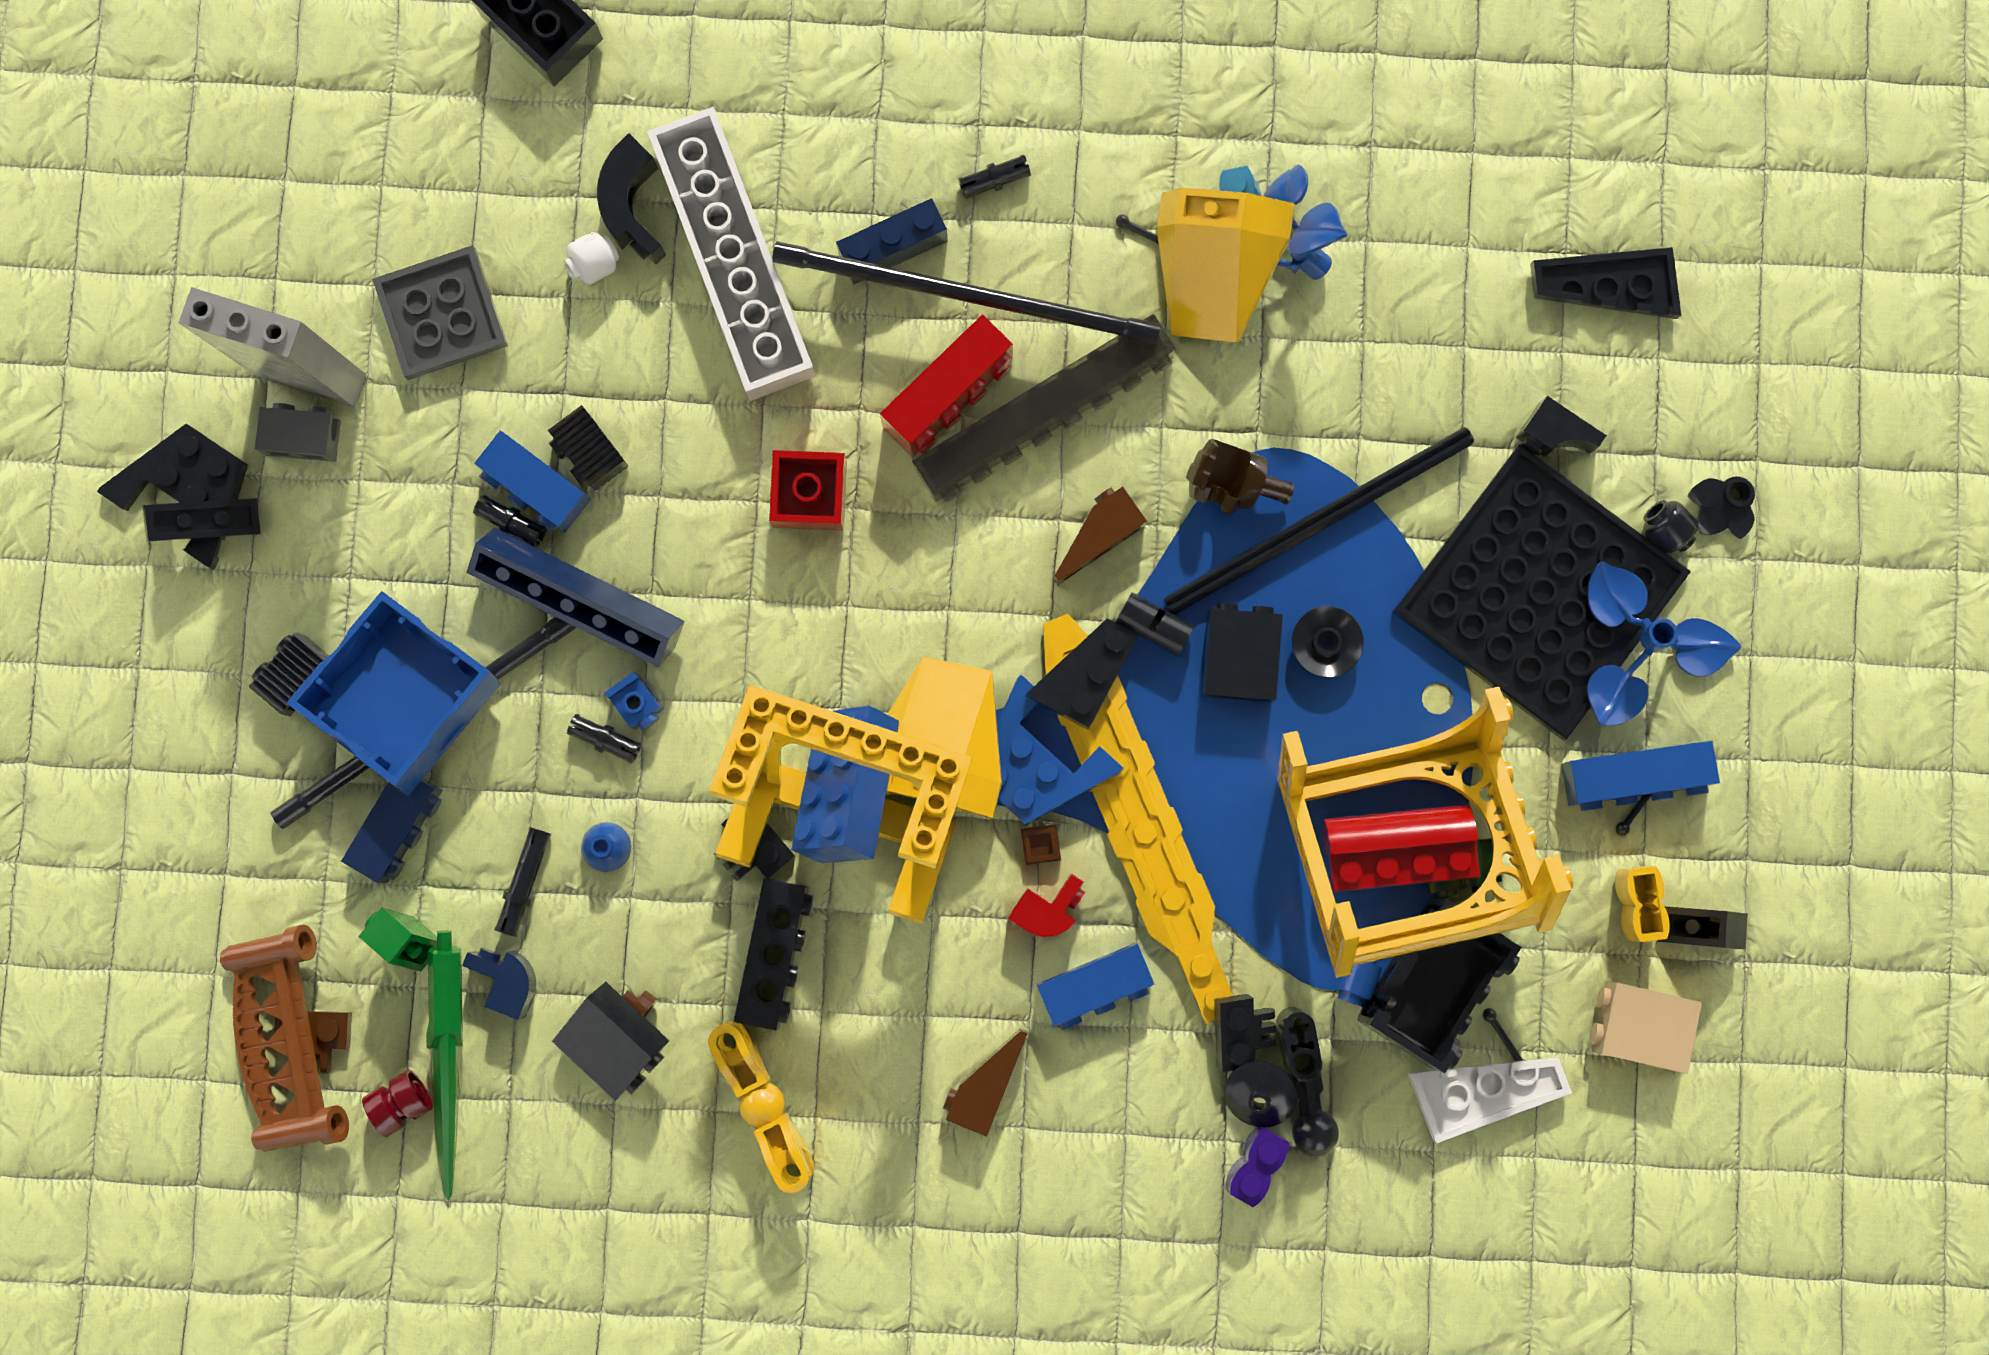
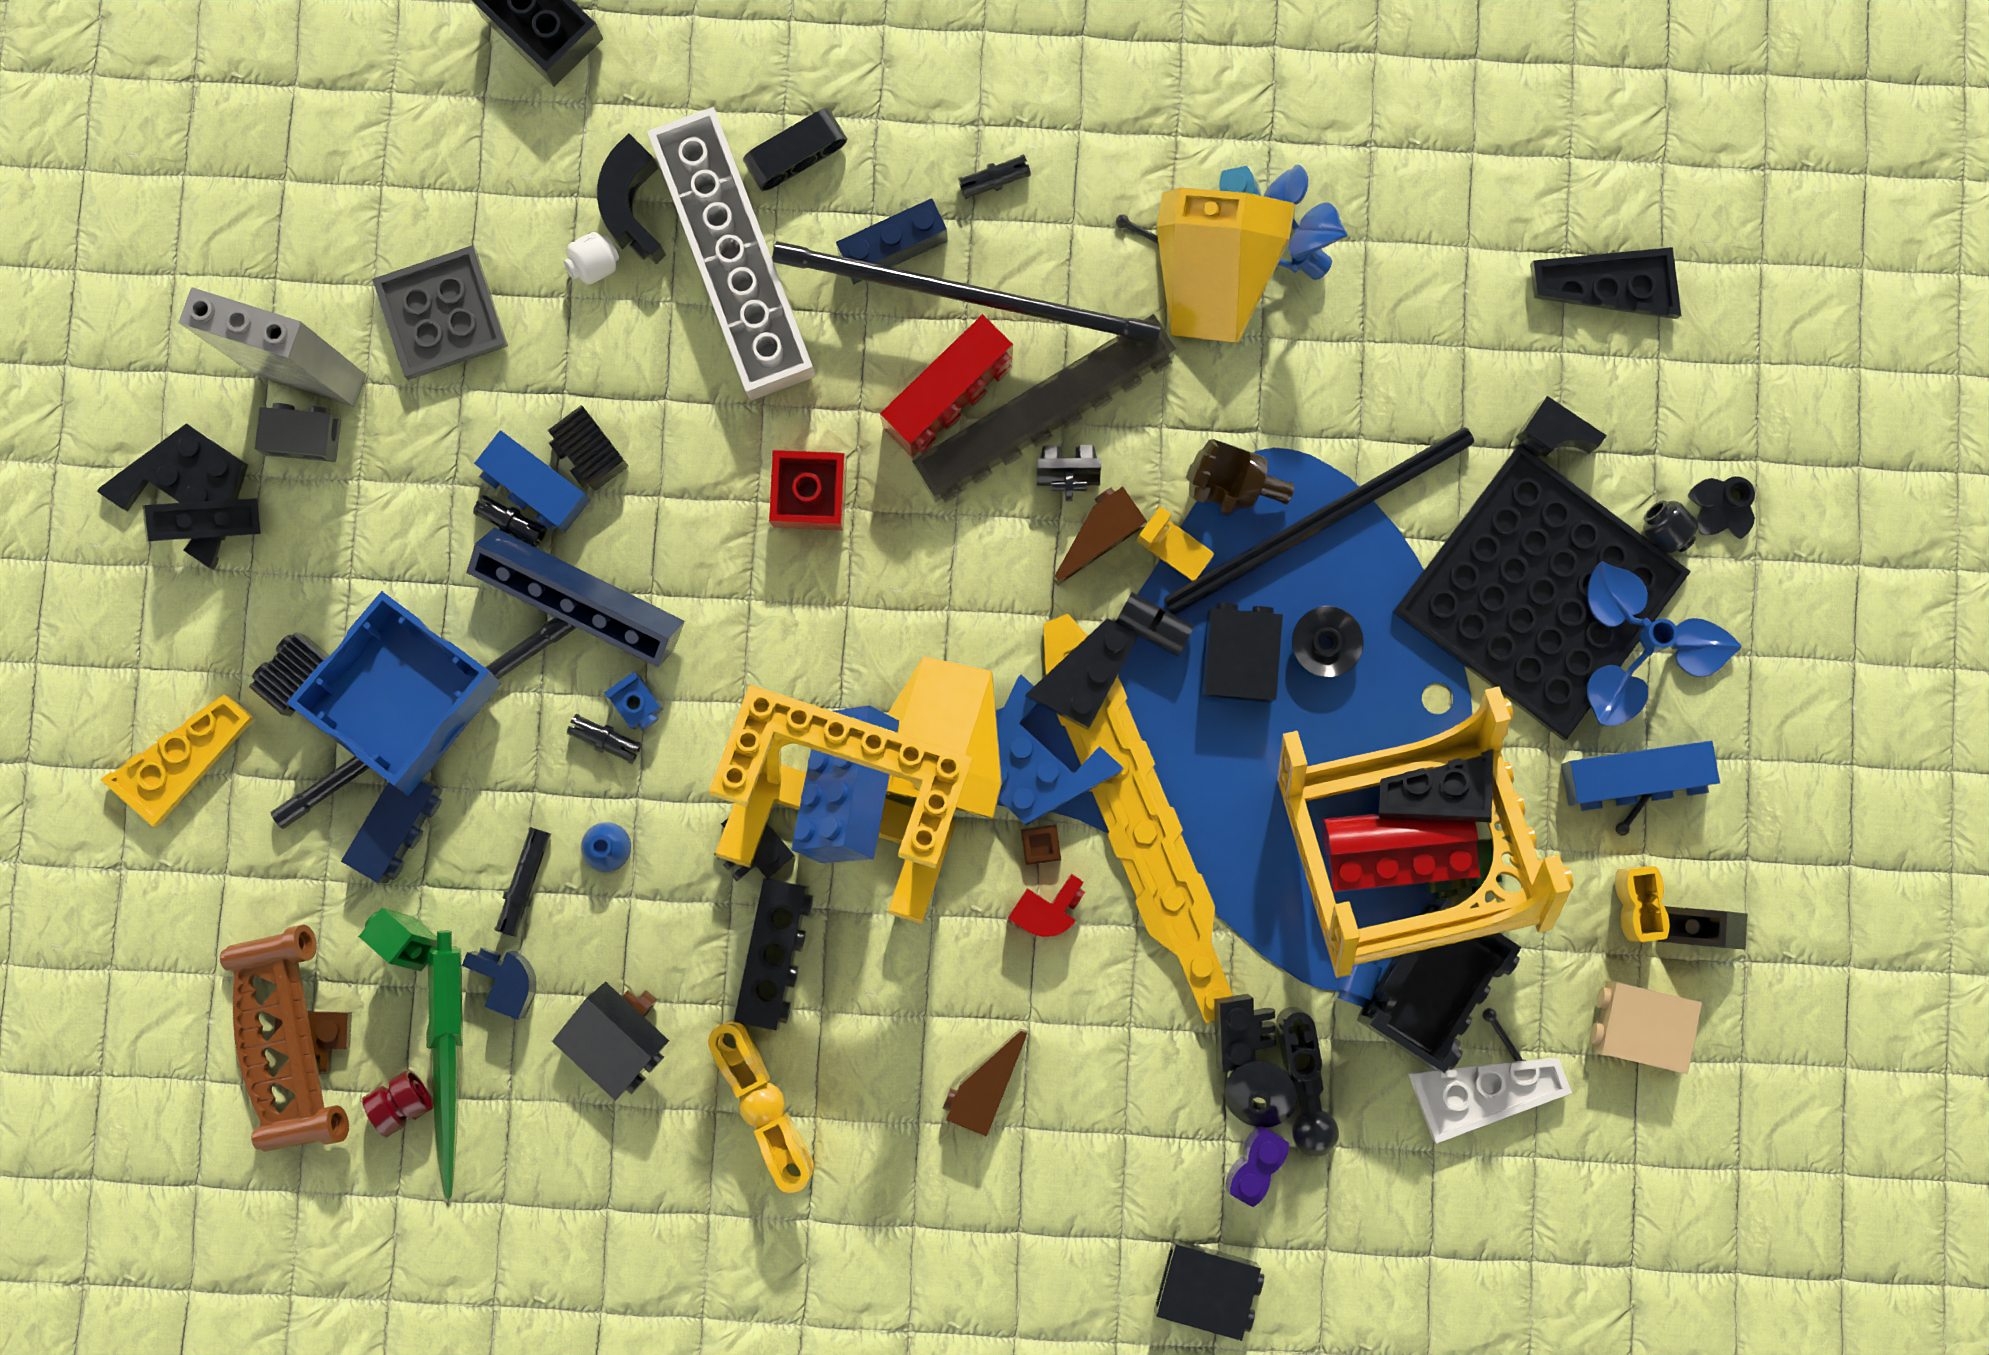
(170, 768): none -> yellow wing
(795, 149): none -> black beam
(1068, 473): none -> black hips
(1096, 986): blue brick -> none
(1174, 545): none -> yellow bracket
(1208, 1290): none -> black brick
(1441, 793): none -> black wing

